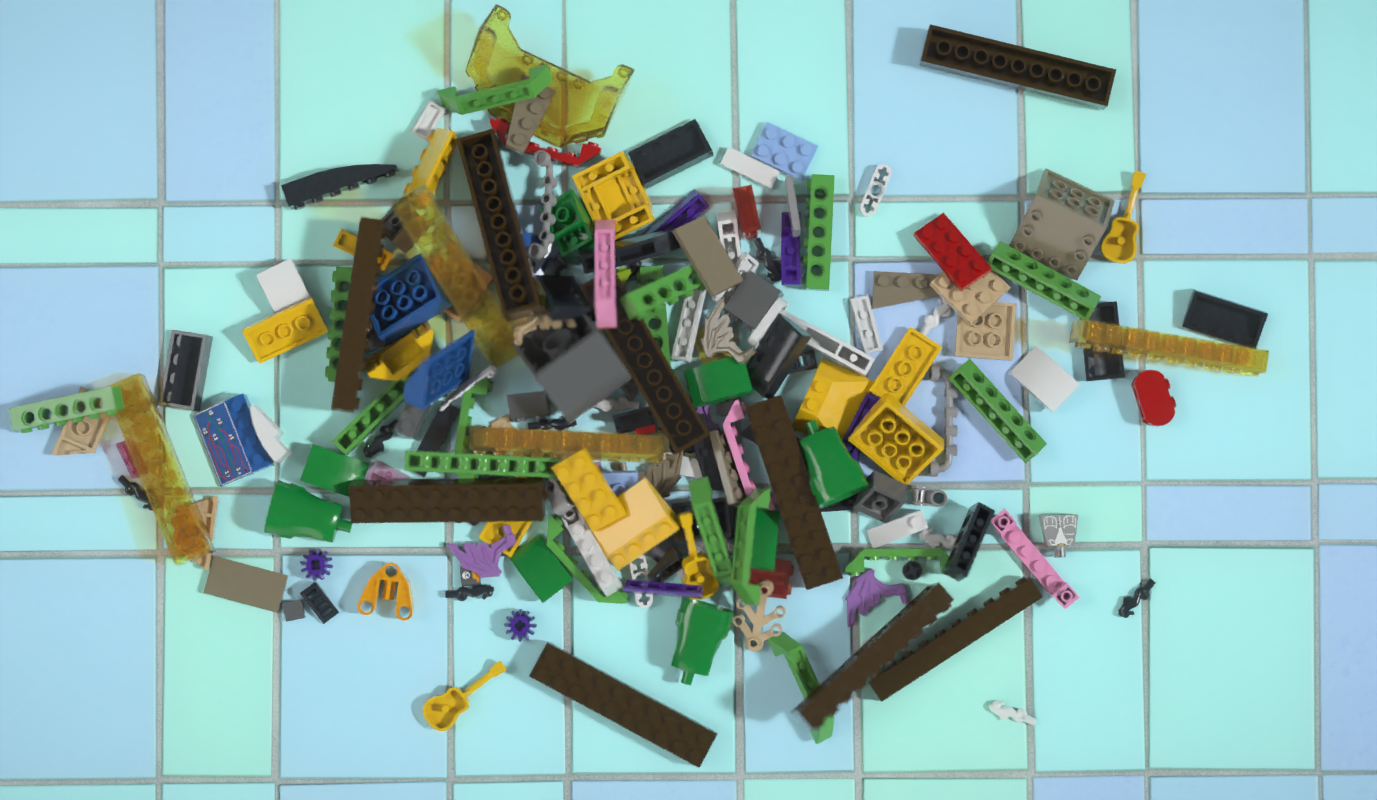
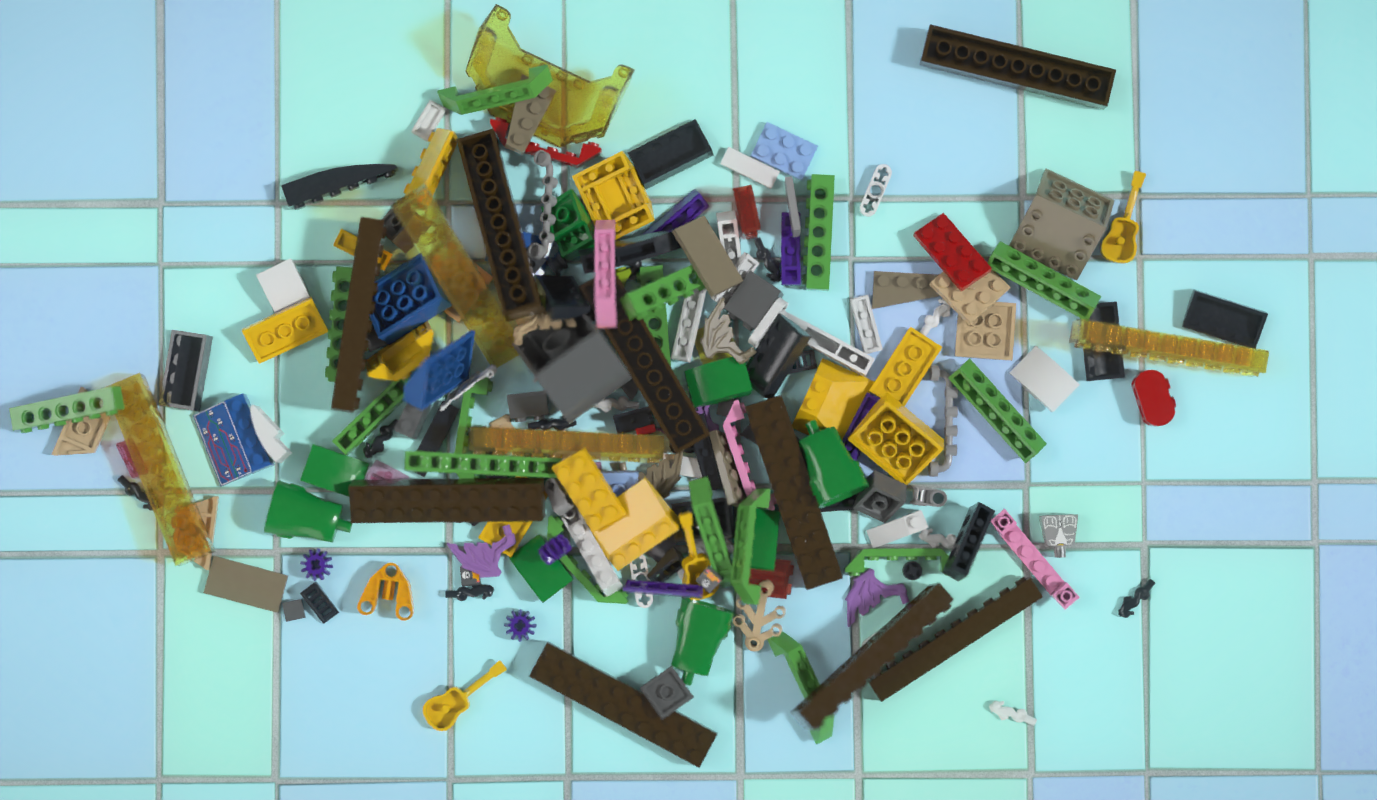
(554, 549): none -> dark purple gear
(666, 692): none -> dark grey tile
(709, 579): none -> dark grey tile

